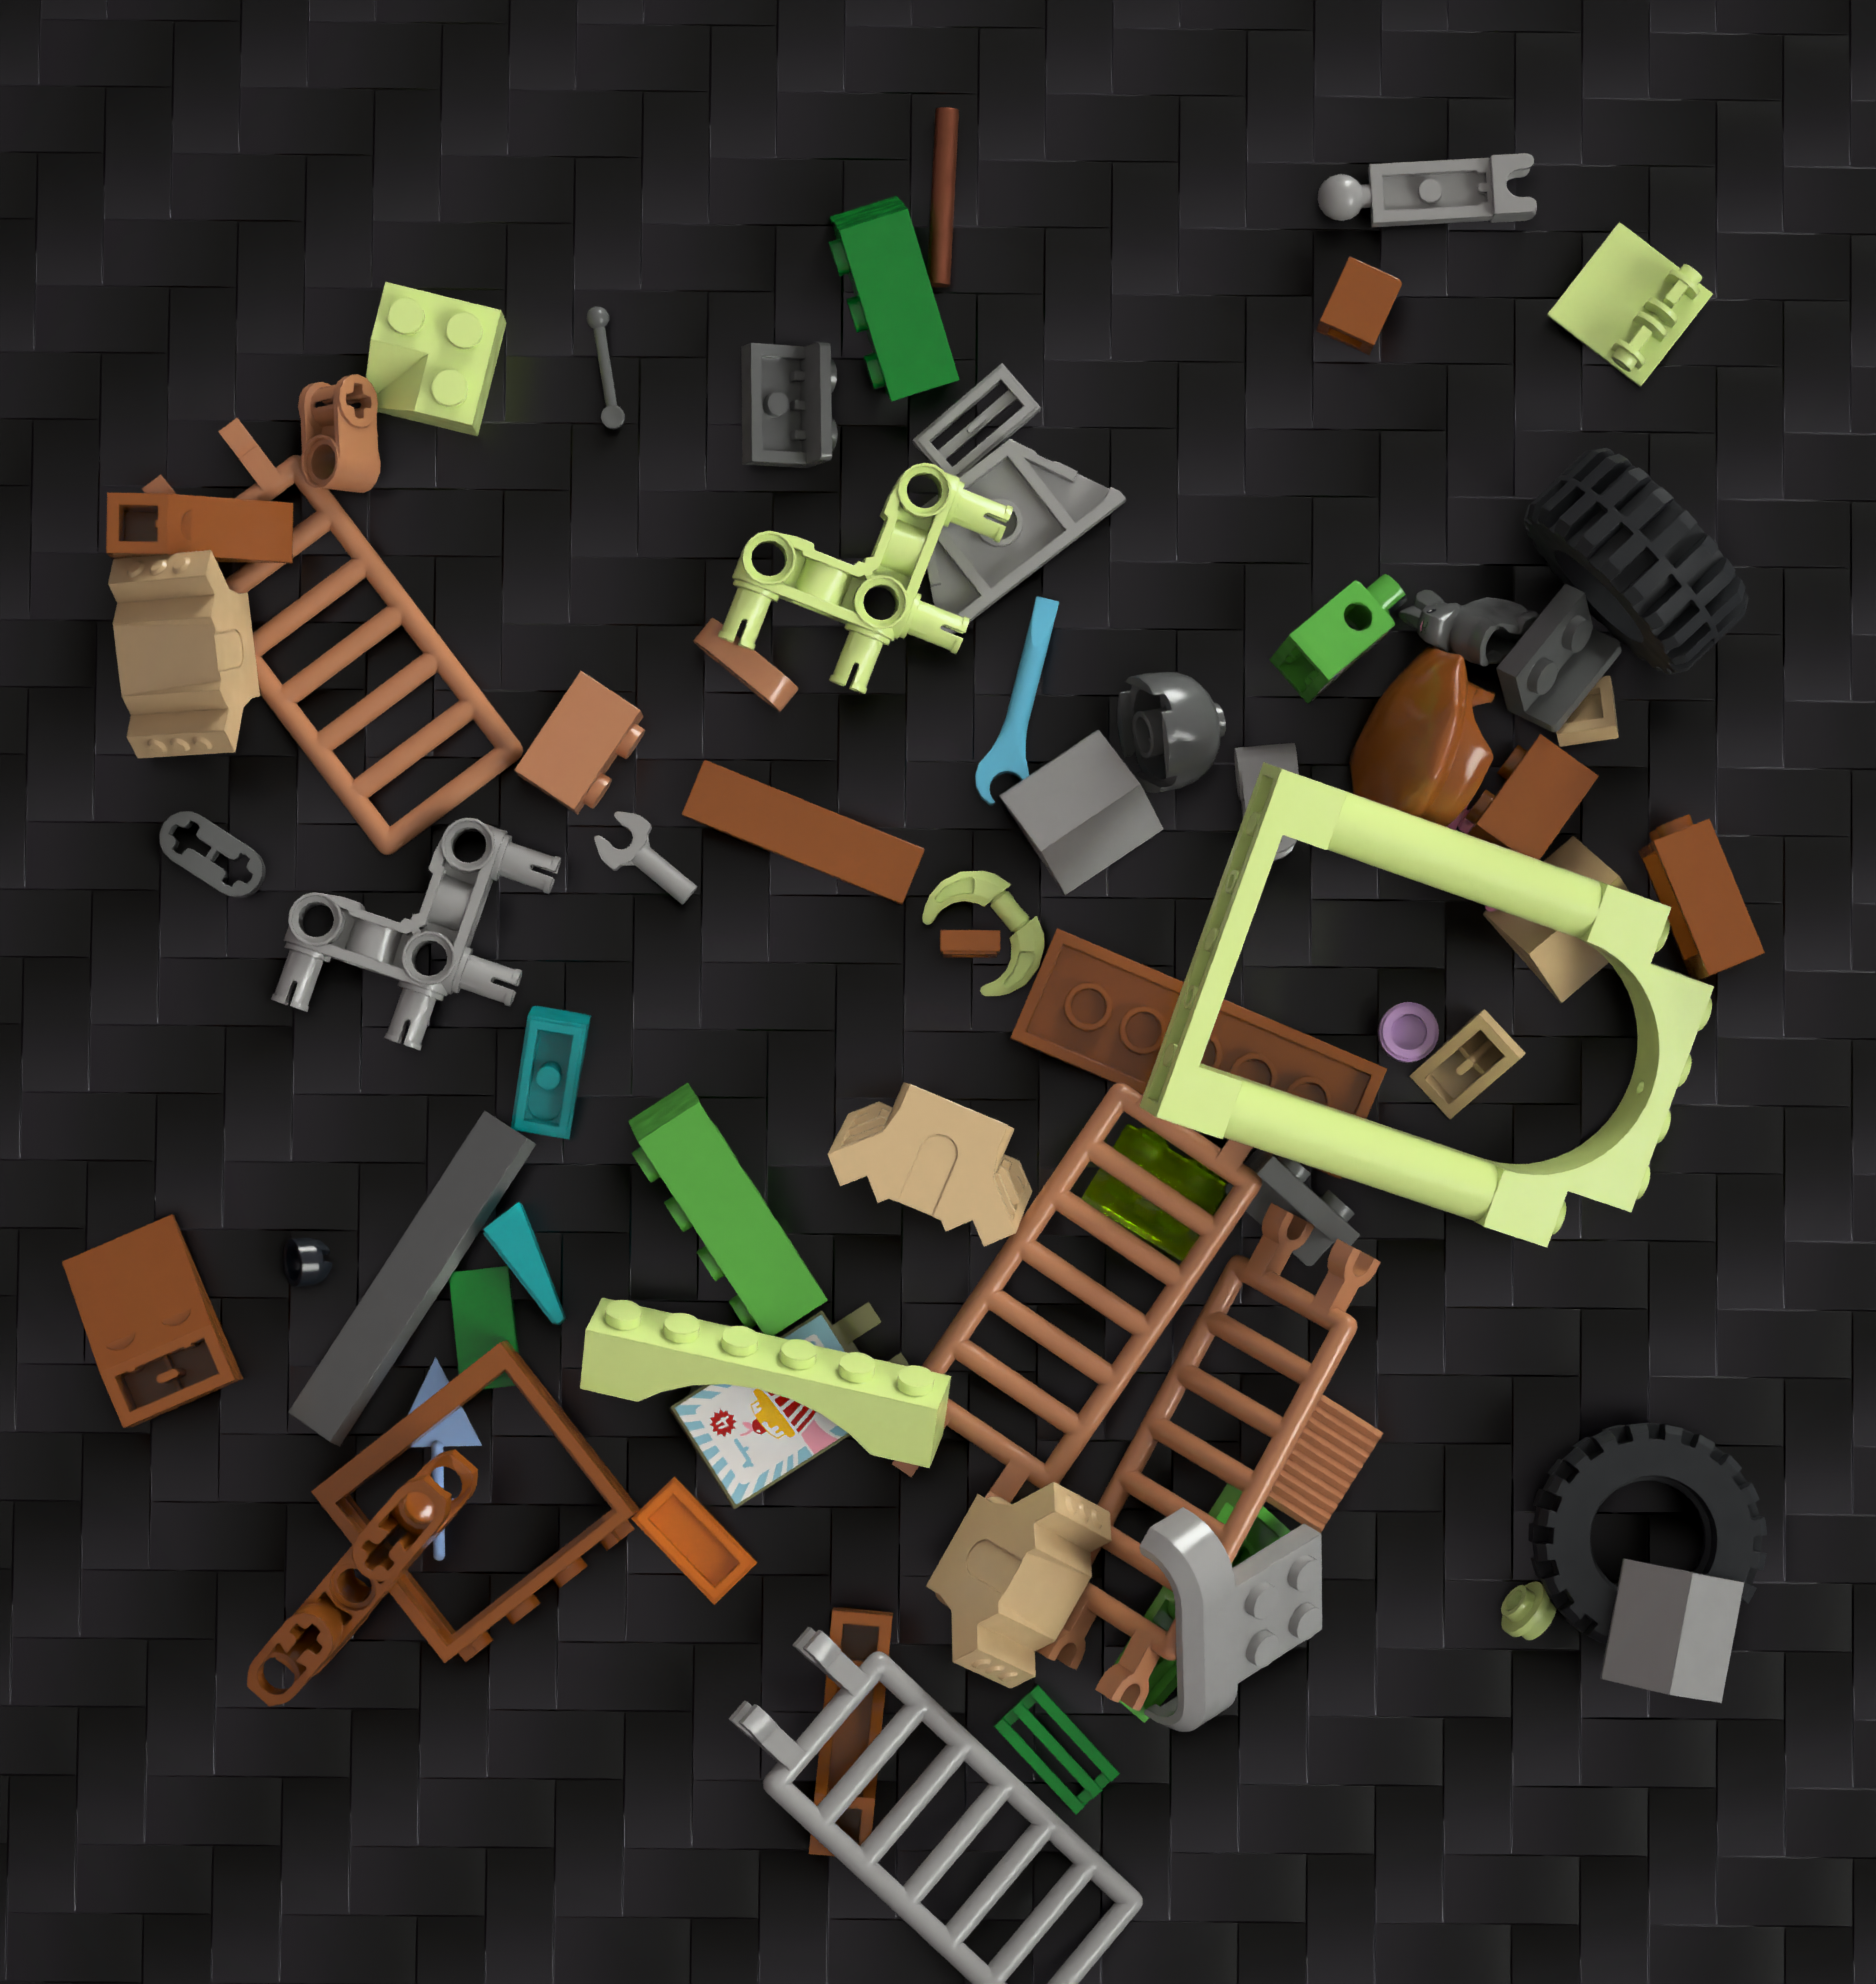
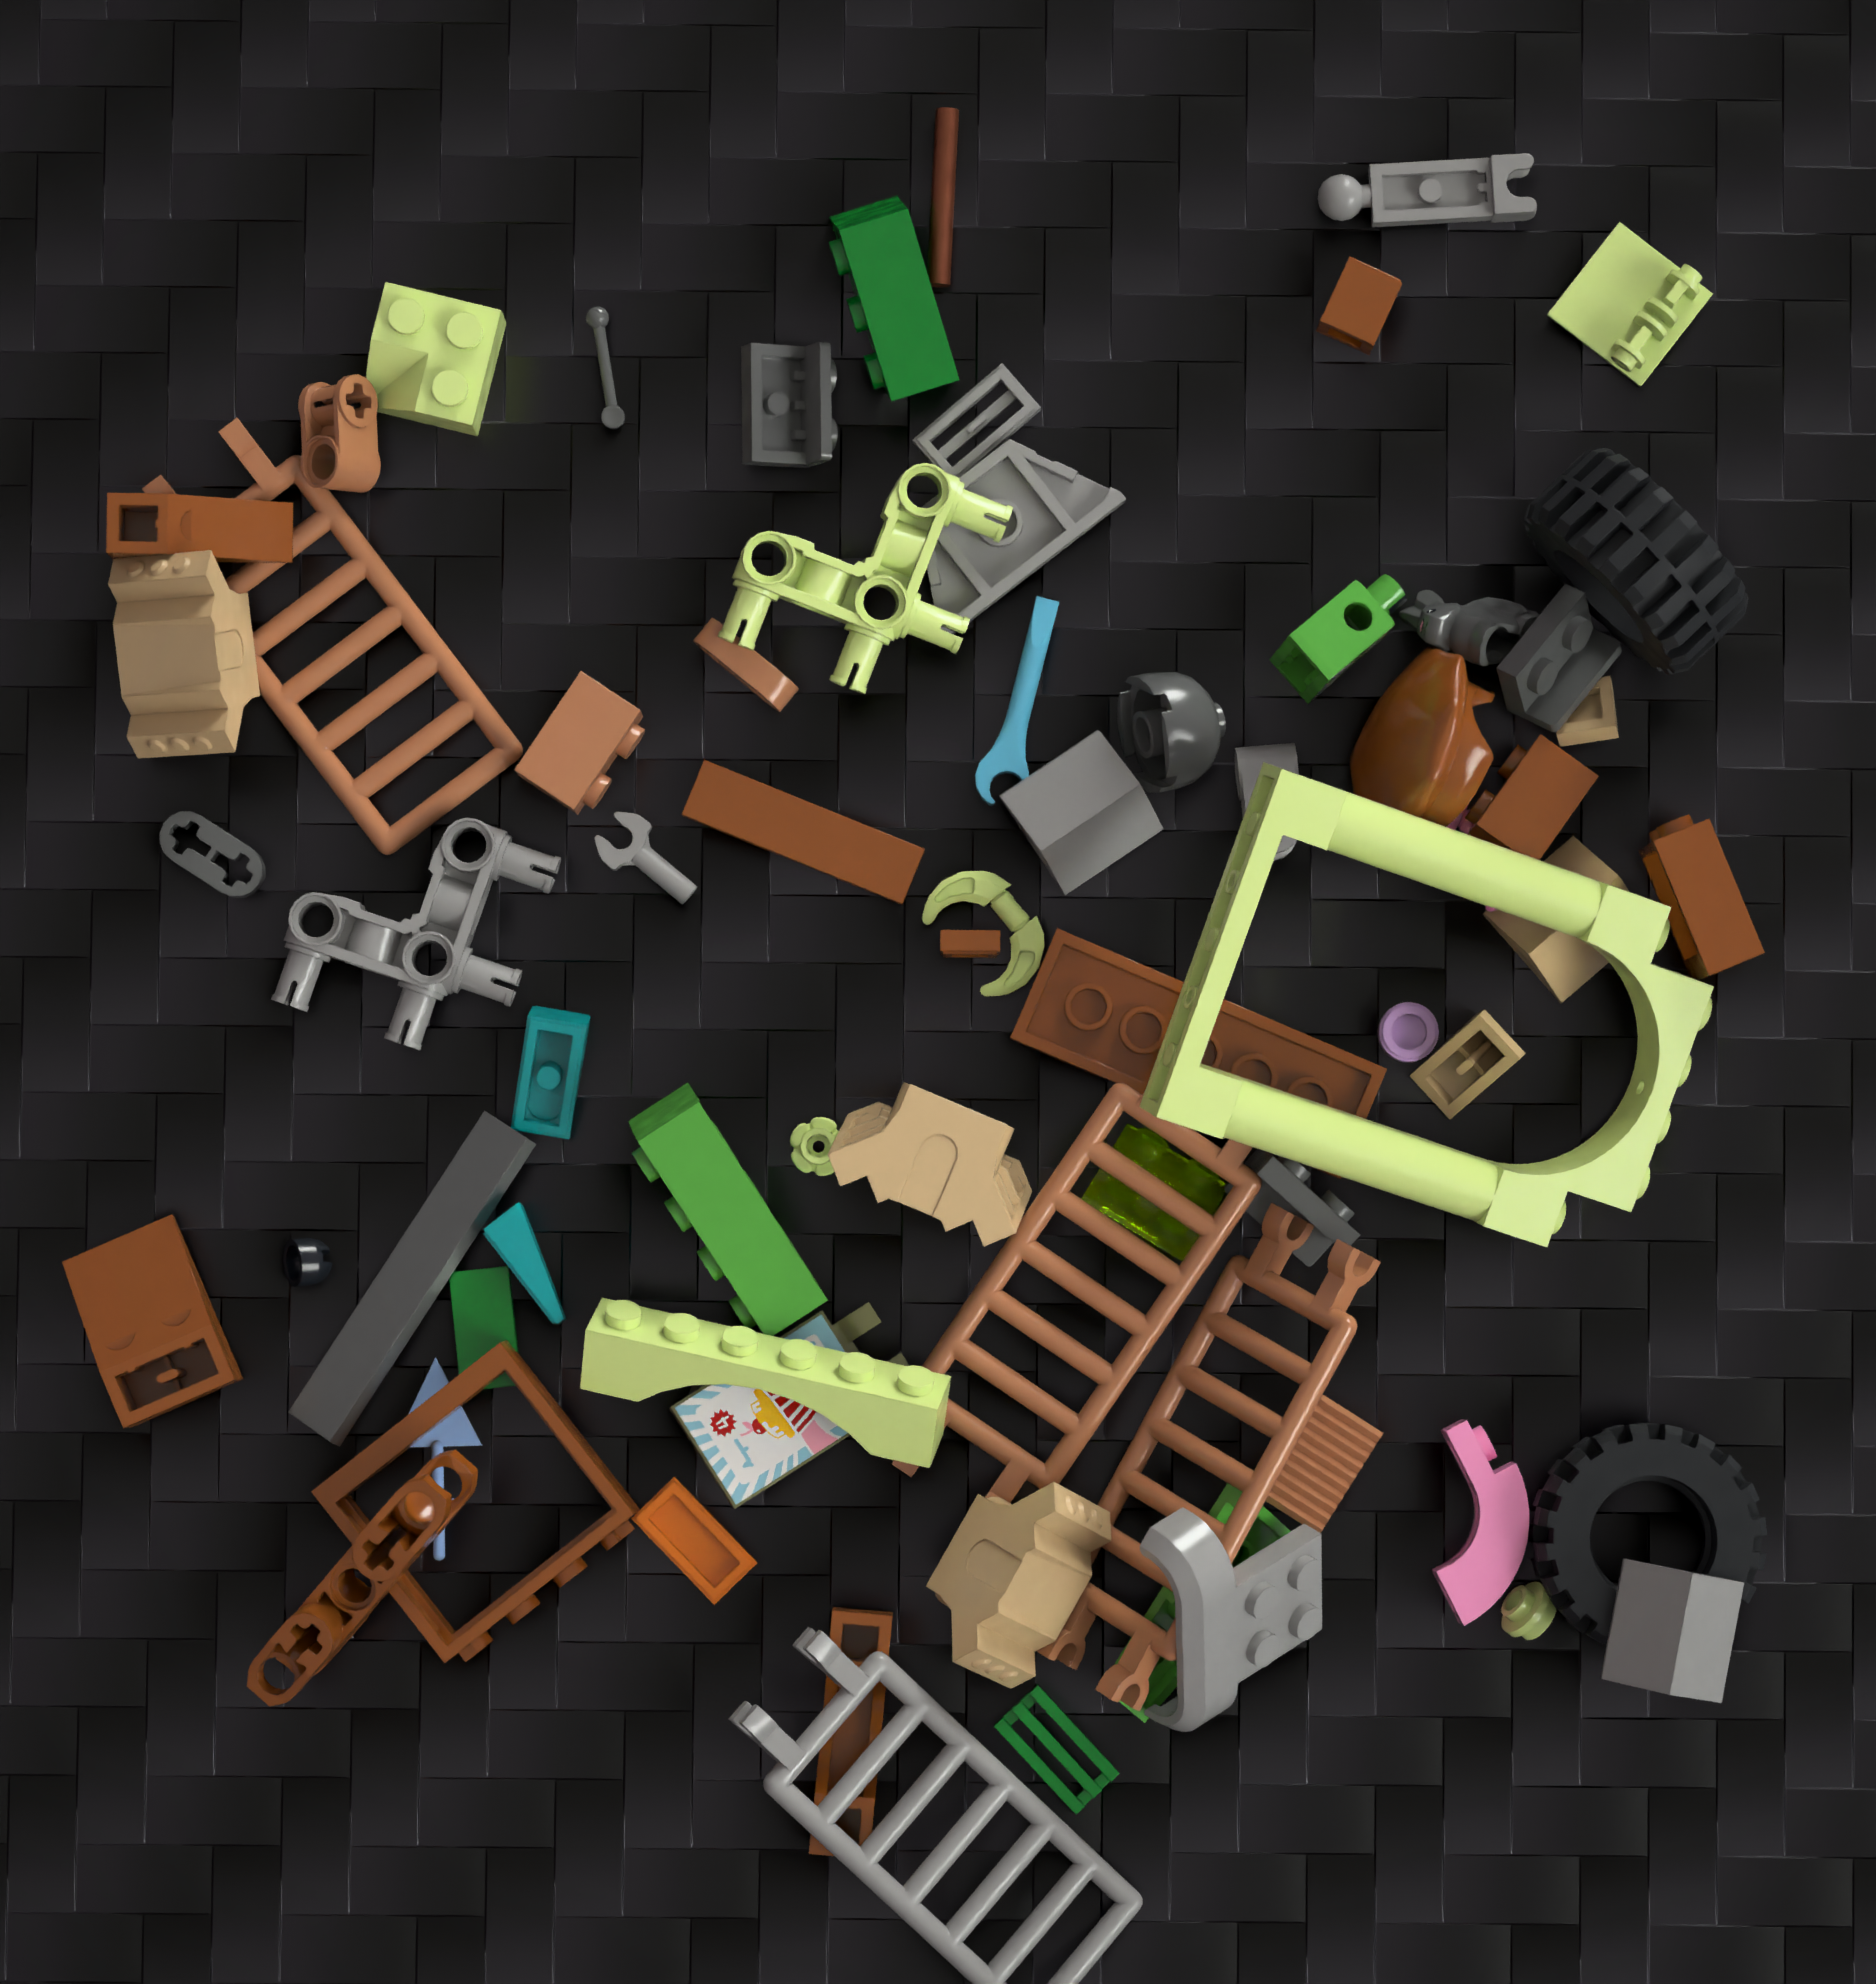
(802, 1141): none -> yellowish green plate
(1499, 1529): none -> bright pink arch

